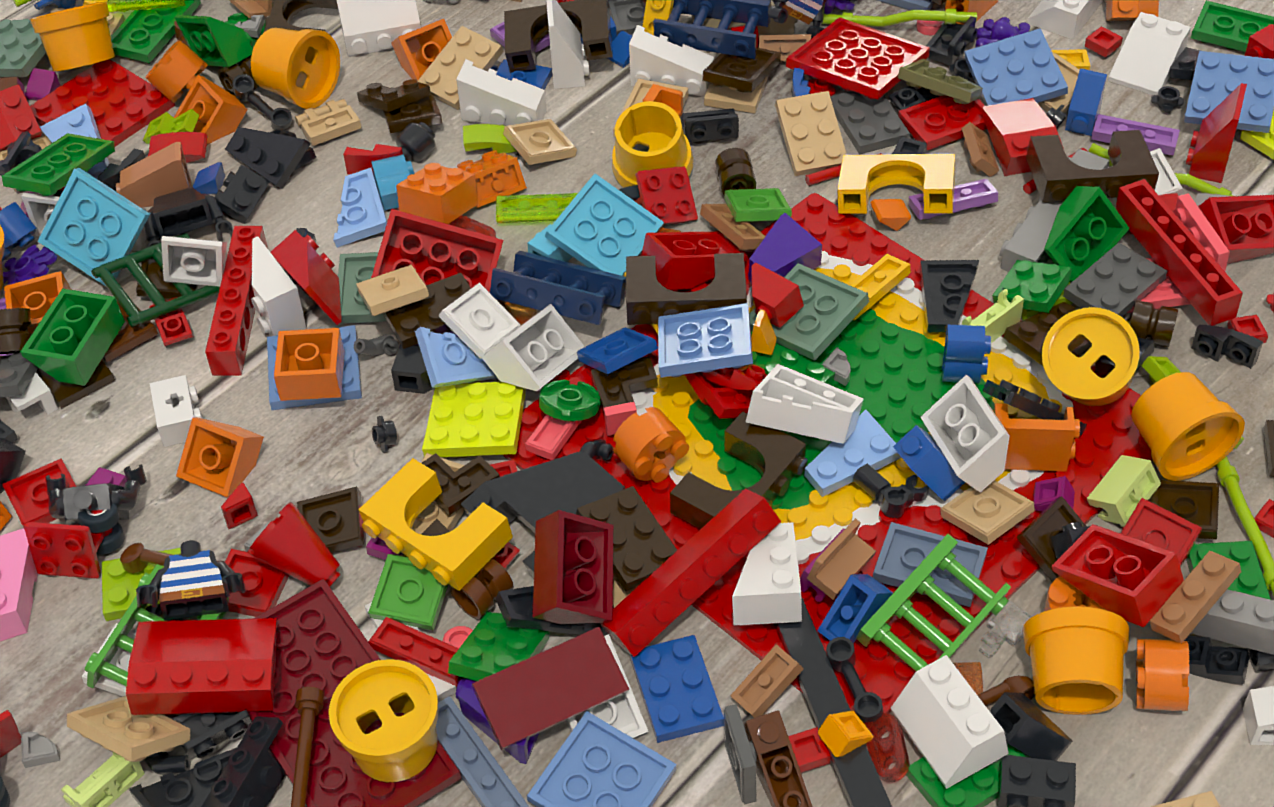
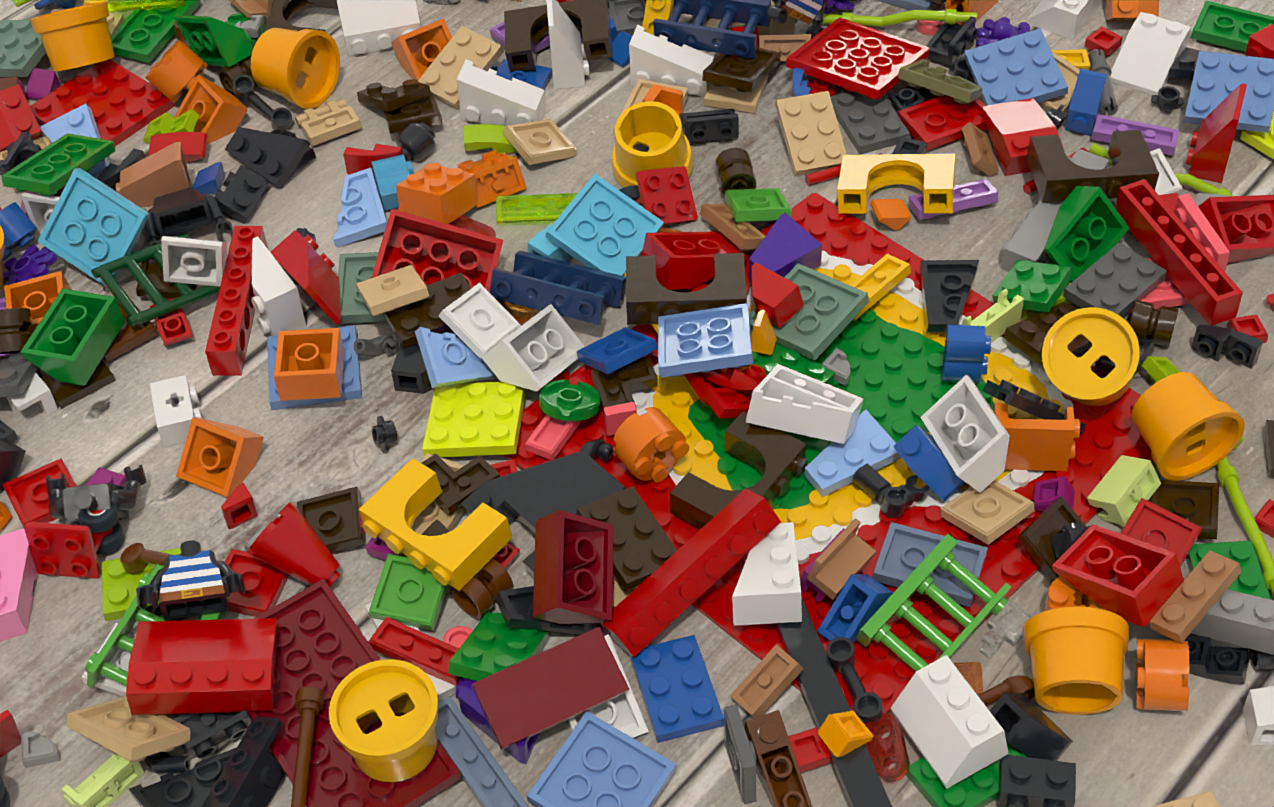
(1099, 64): none -> dark grey pin

